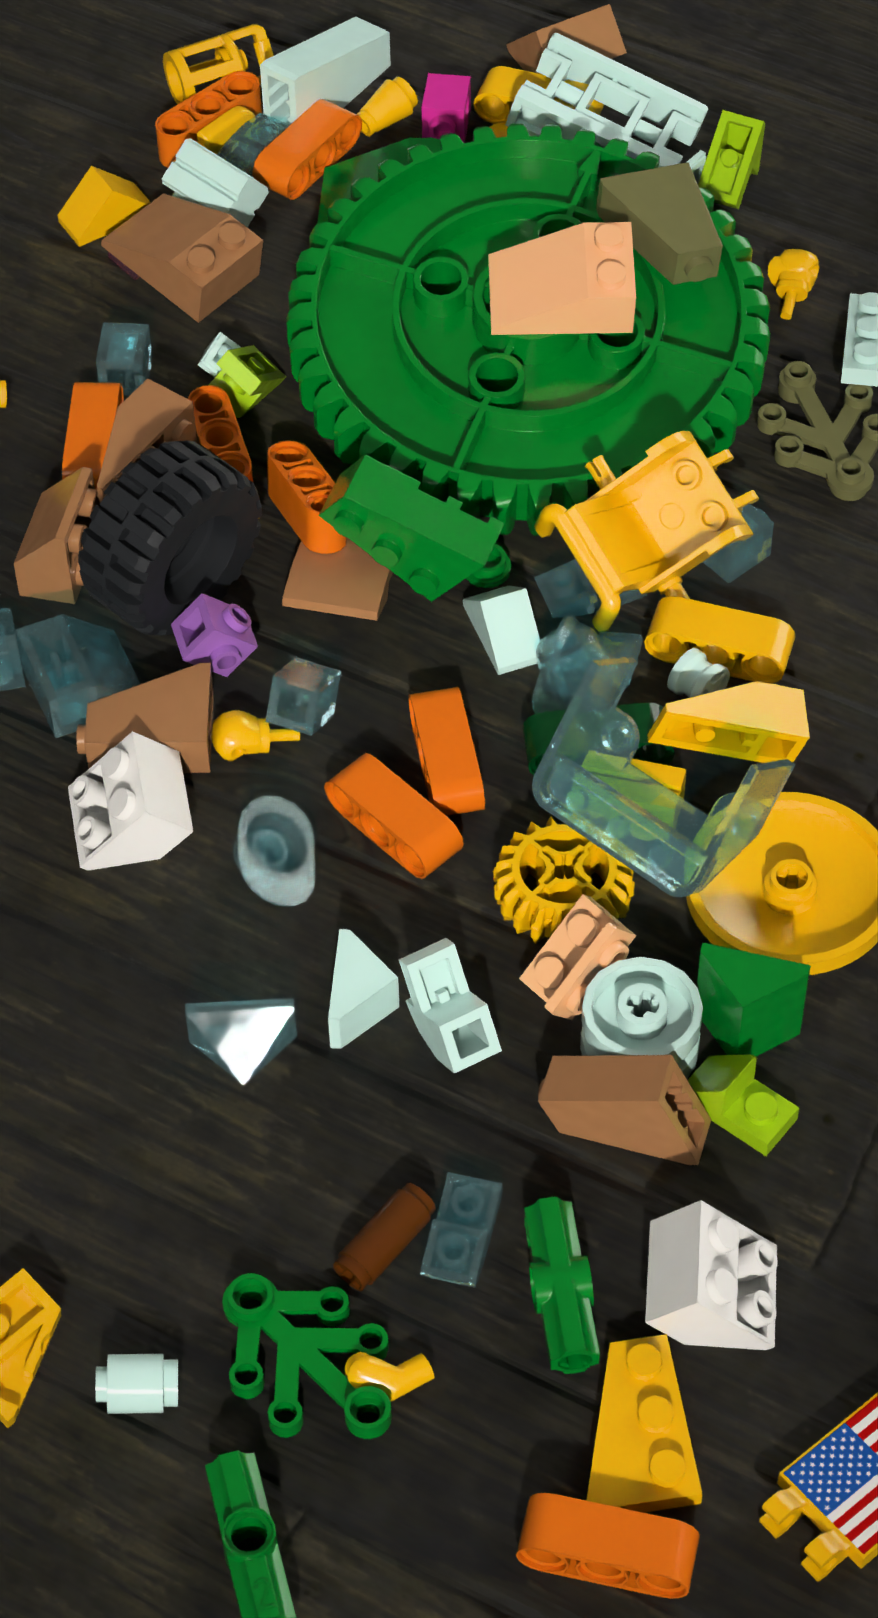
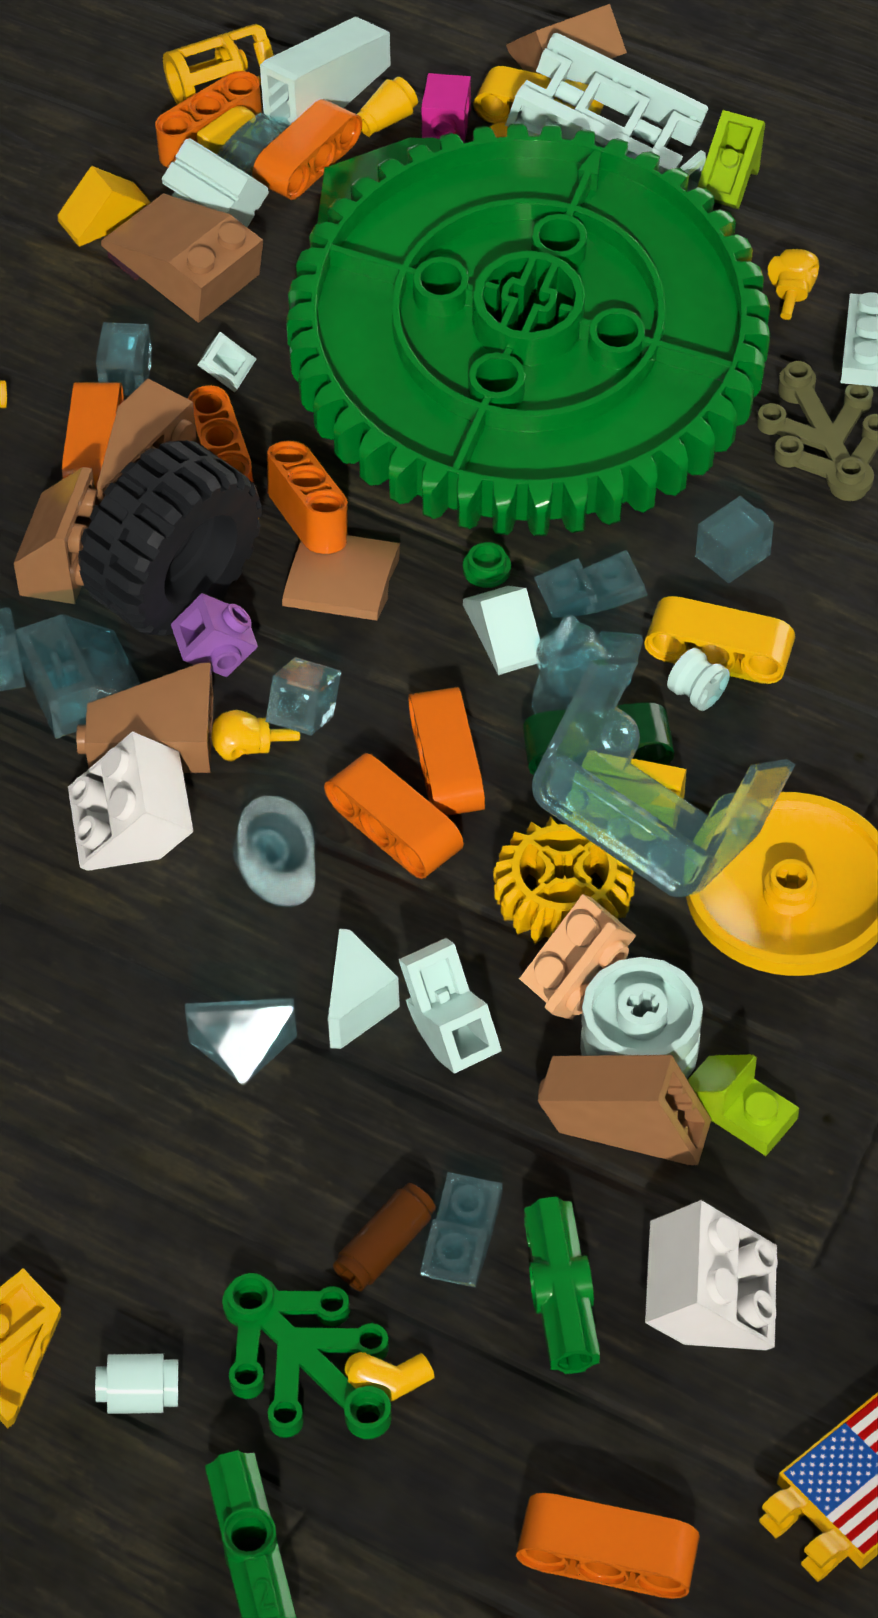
(246, 377): lime slope -> none
(408, 530): green wedge -> none
(565, 282): light nougat slope -> none
(642, 1433): yellow wing -> none
(650, 522): yellow piece -> none
(666, 220): olive slope -> none
(739, 722): yellow slope -> none
(750, 998): green slope -> none

